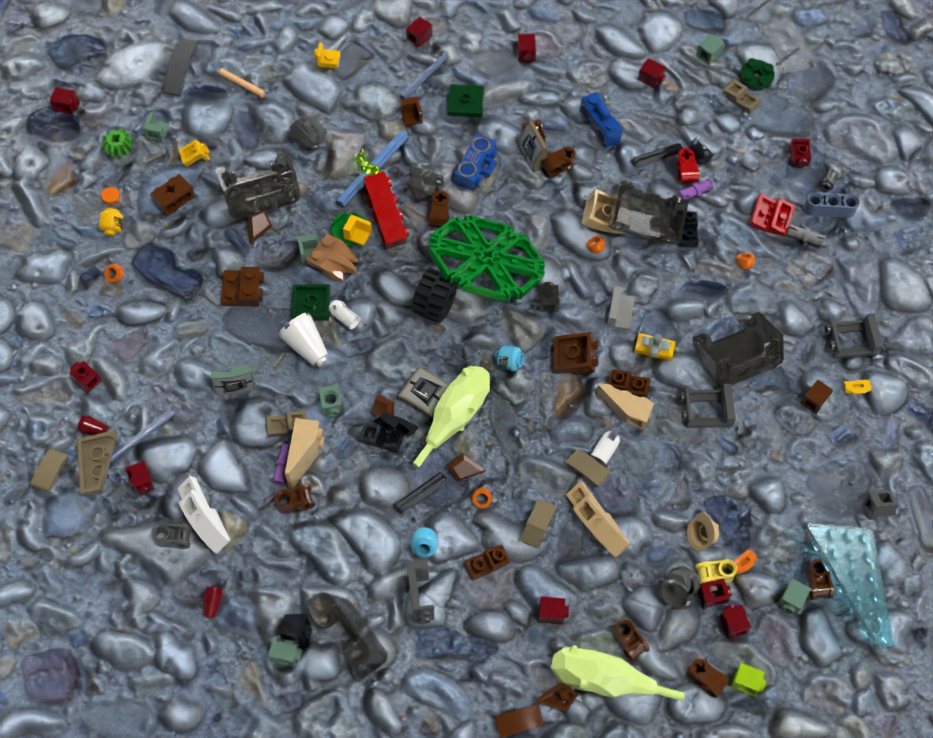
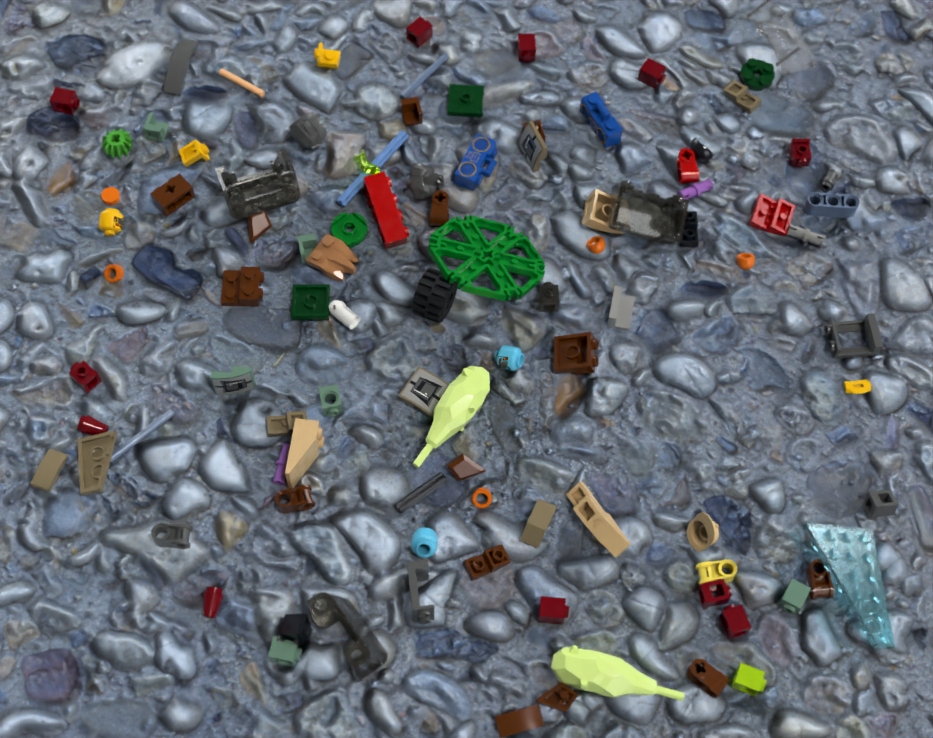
(139, 478): dark red brick -> none
(201, 516): white slope -> none
(305, 339): white cone -> none
(357, 230): yellow panel -> none
(378, 437): black slope -> none
(382, 406): reddish brown piece -> none
(391, 422): black slope -> none
(559, 161): reddish brown piece -> none
(588, 467): dark tan slope -> none
(605, 448): white piece -> none
(625, 381): reddish brown slope -> none
(630, 408): tan slope -> none
(630, 641): reddish brown piece -> none
(655, 346): piece -> none
(657, 155): black axle -> none
(678, 587): dark grey helmet -> none
(710, 49): sand green brick -> none
(724, 395): dark grey panel -> none
(742, 354): clear smoke windscreen -> none
(745, 561): orange piece -> none
(816, 396): reddish brown panel -> none

